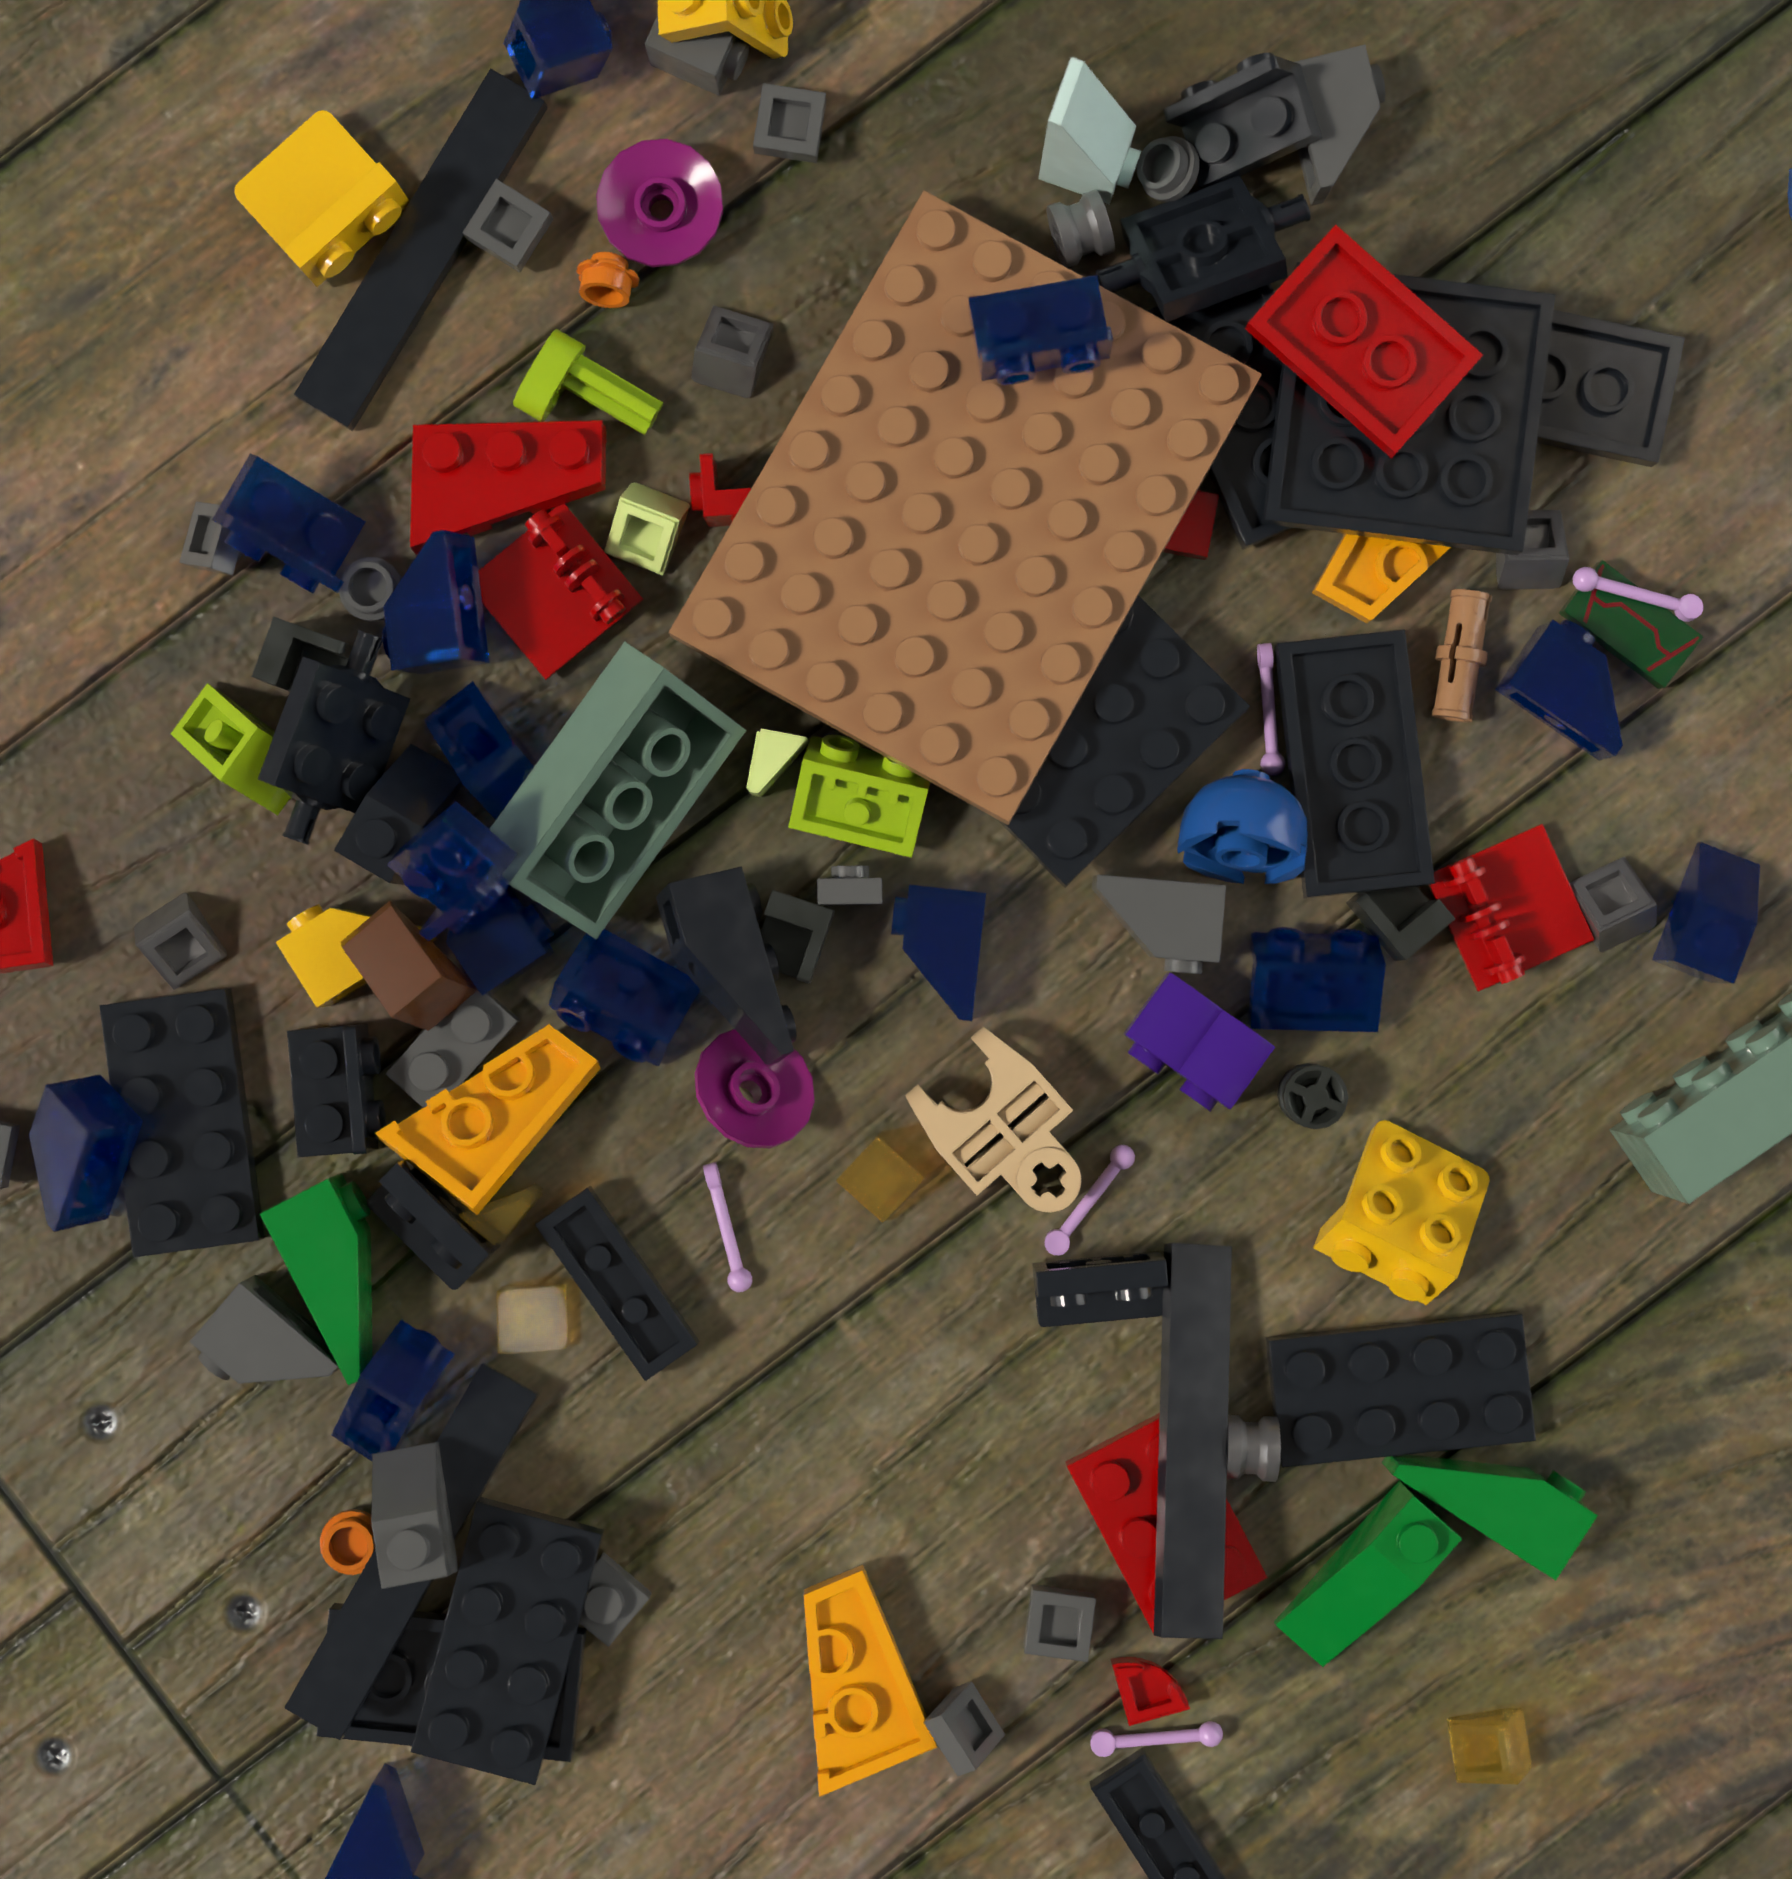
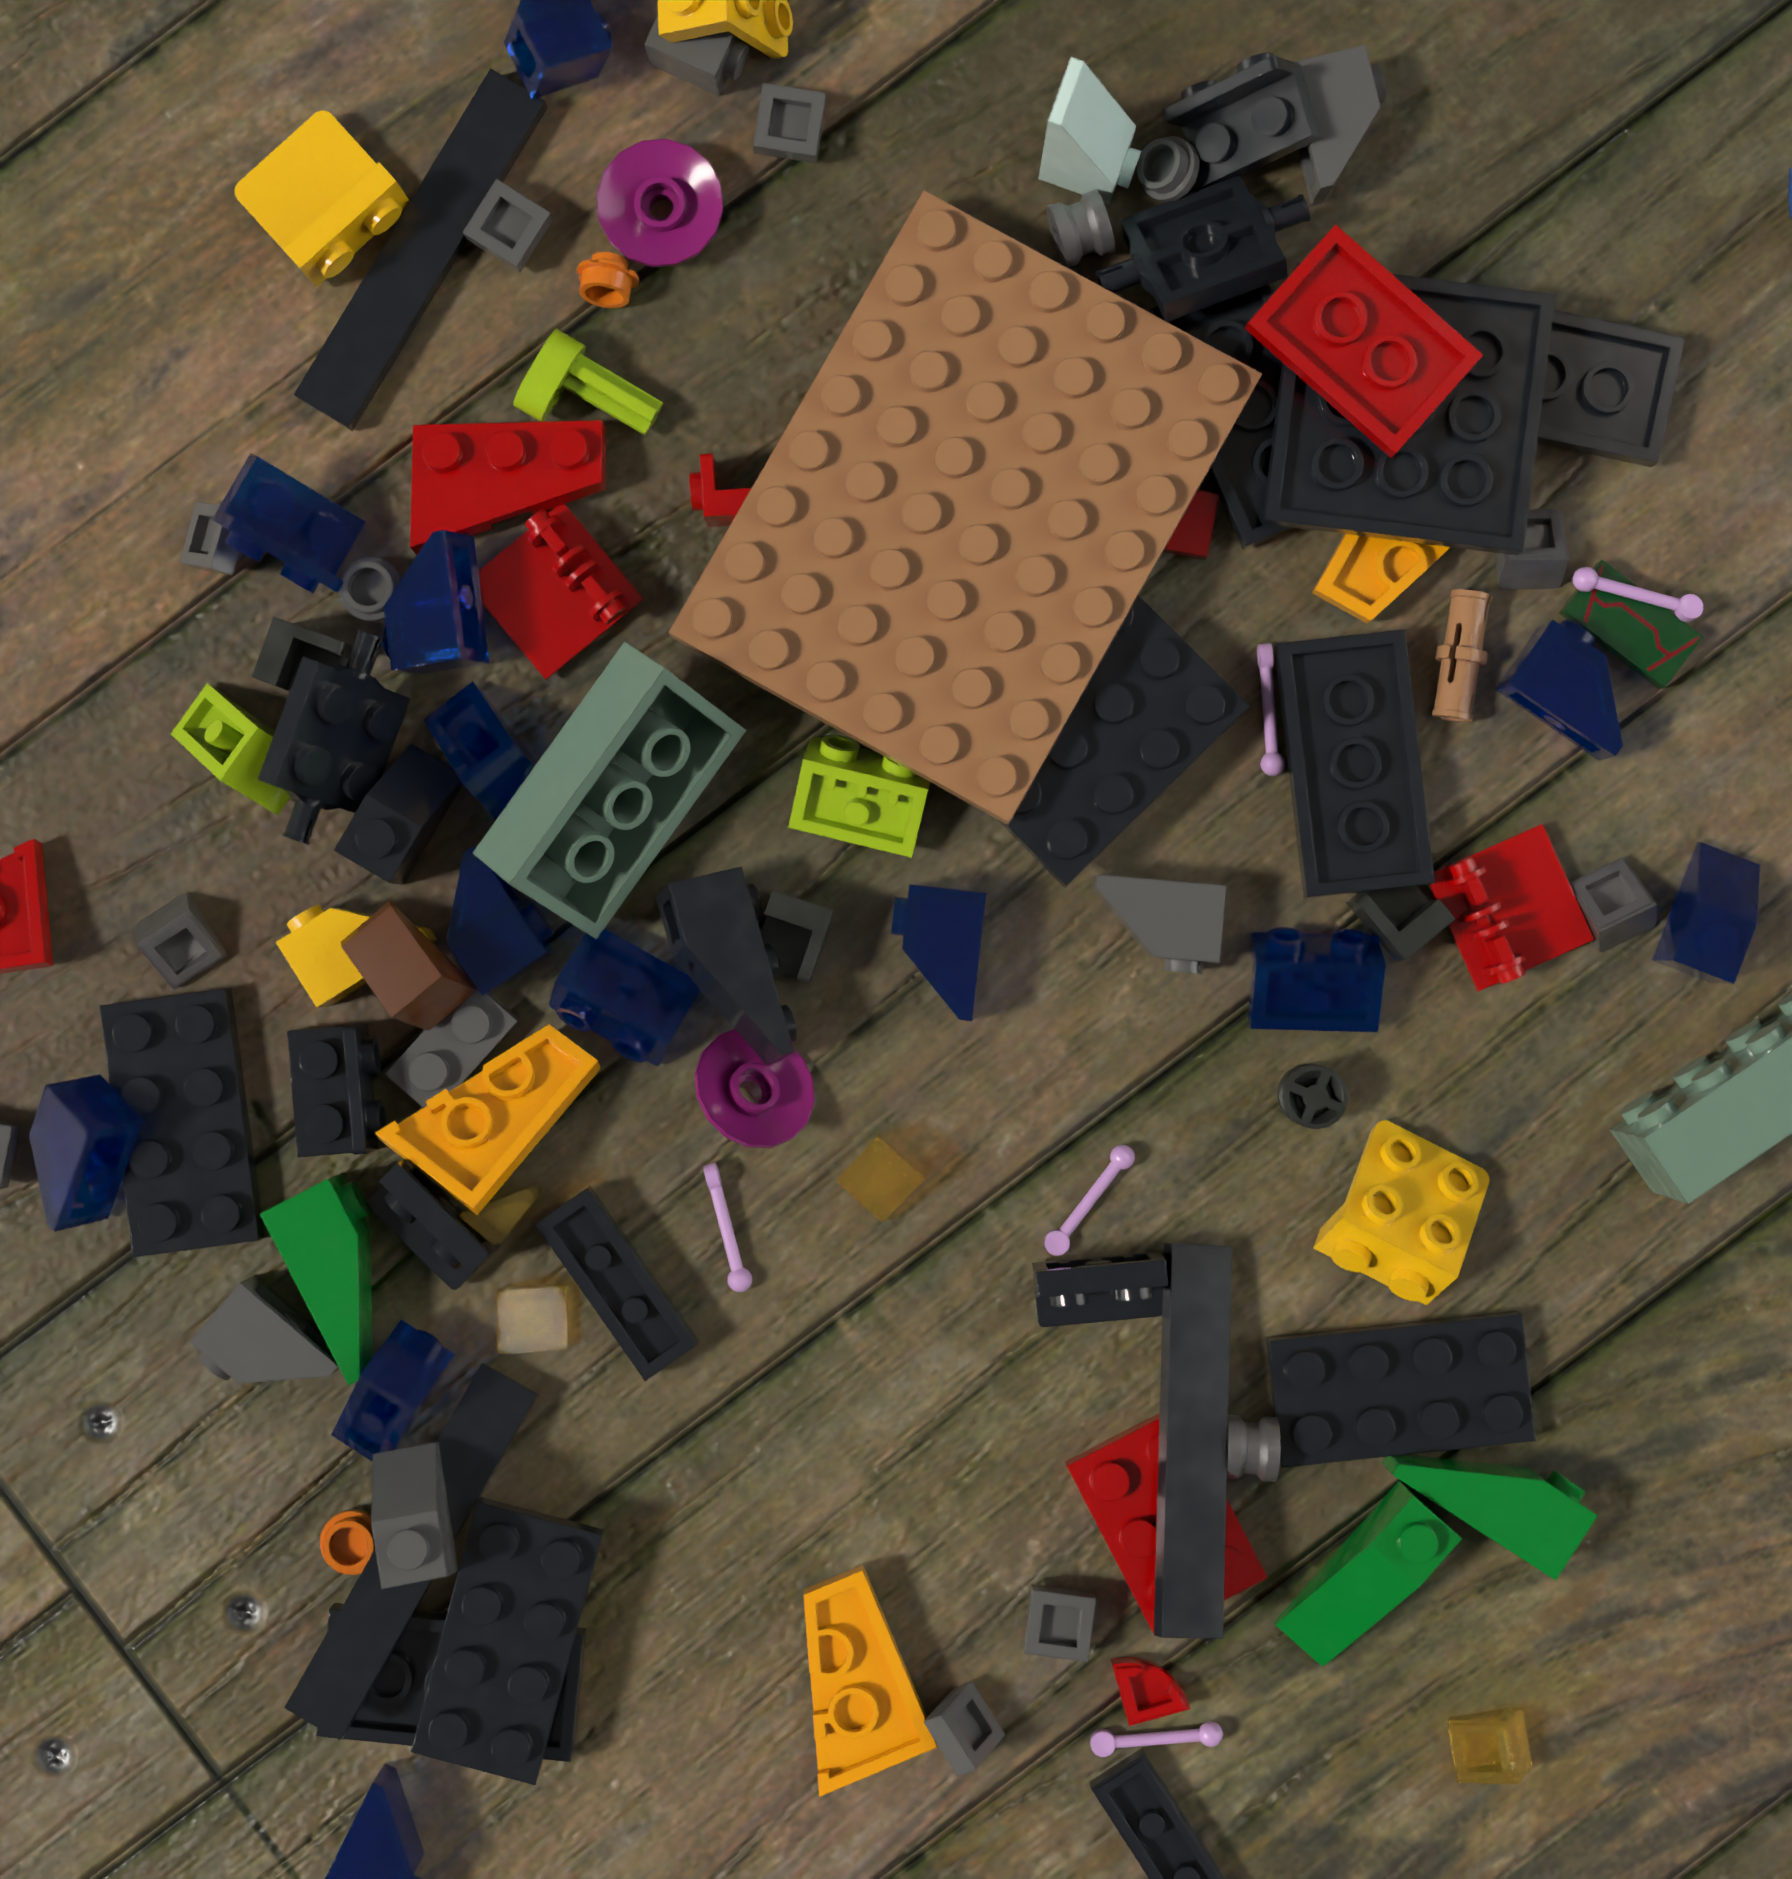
(454, 867): clear blue bracket -> none
(611, 1600): dark grey plate -> none
(646, 527): yellowish green slope -> none
(731, 352): flat silver slope -> none
(771, 757): yellowish green slope -> none
(850, 887): dark grey plate -> none
(1015, 1154): tan piece -> none
(1040, 330): clear blue bracket -> none
(1197, 1042): dark purple brick -> none
(1246, 827): blue cylinder -> none

